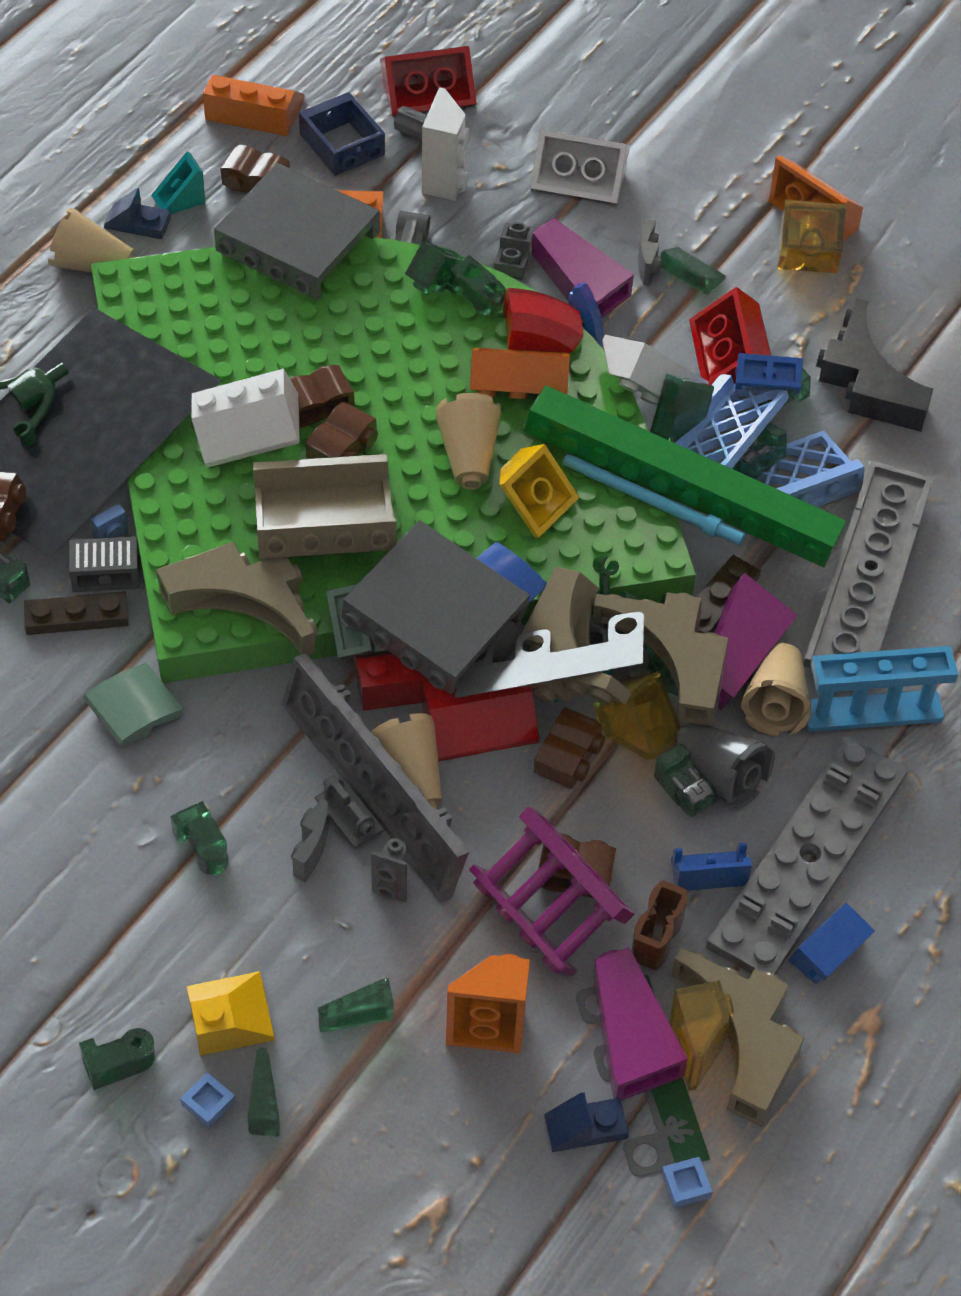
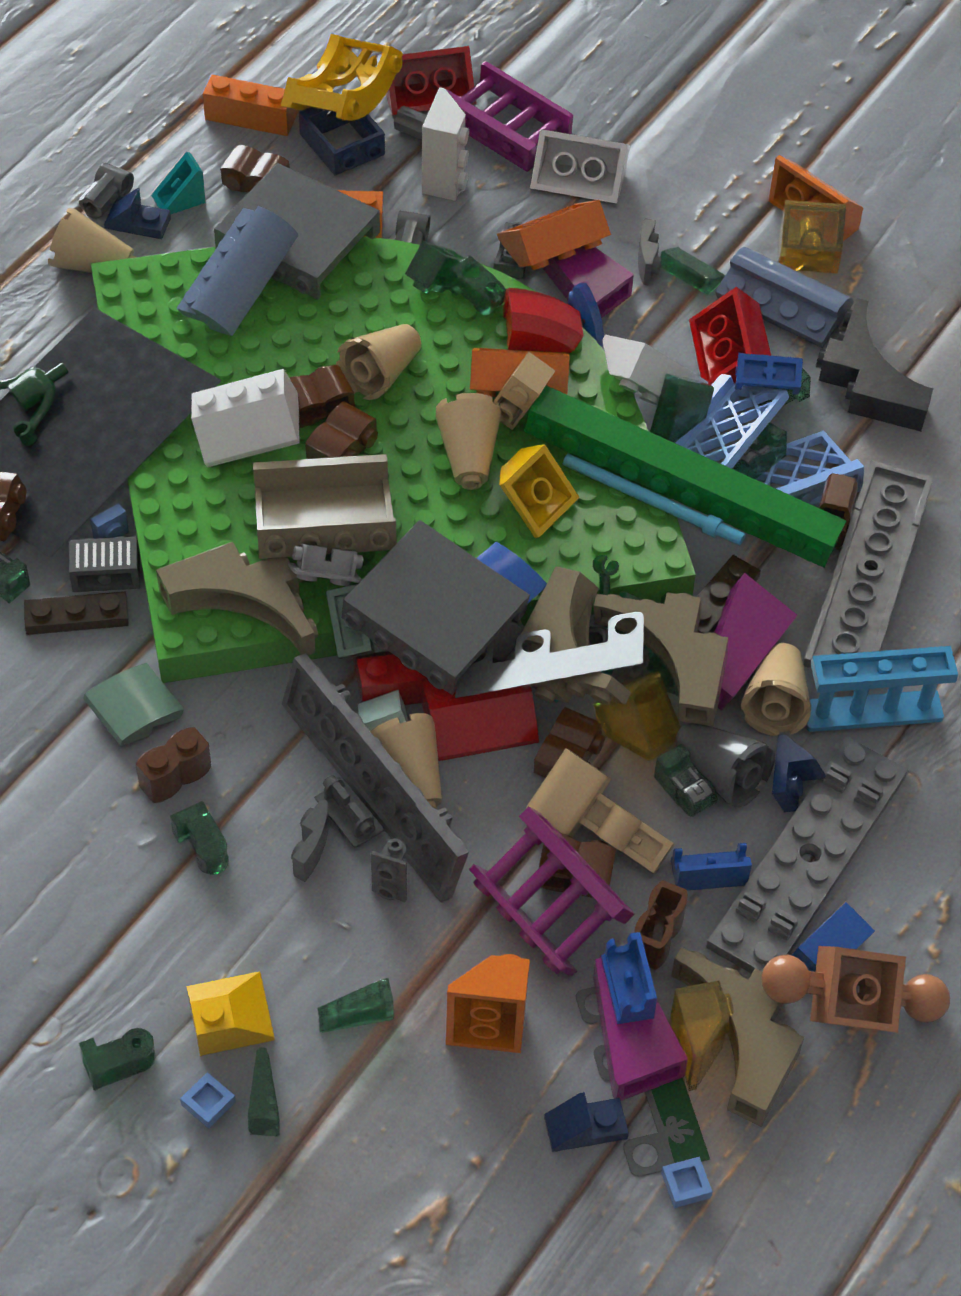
(108, 185): none -> dark grey piece
(176, 763): none -> reddish brown brick
(238, 270): none -> sand blue brick
(312, 564): none -> light grey hinge
(317, 88): none -> yellow fence
(378, 359): none -> tan cone
(382, 710): none -> light aqua piece
(502, 137): none -> magenta fence
(522, 389): none -> tan slope
(556, 234): none -> orange slope
(574, 797): none -> tan plate
(629, 980): none -> blue hinge
(787, 296): none -> sand blue brick
(791, 768): none -> dark blue slope
(835, 984): none -> nougat brick
(839, 499): none -> reddish brown brick

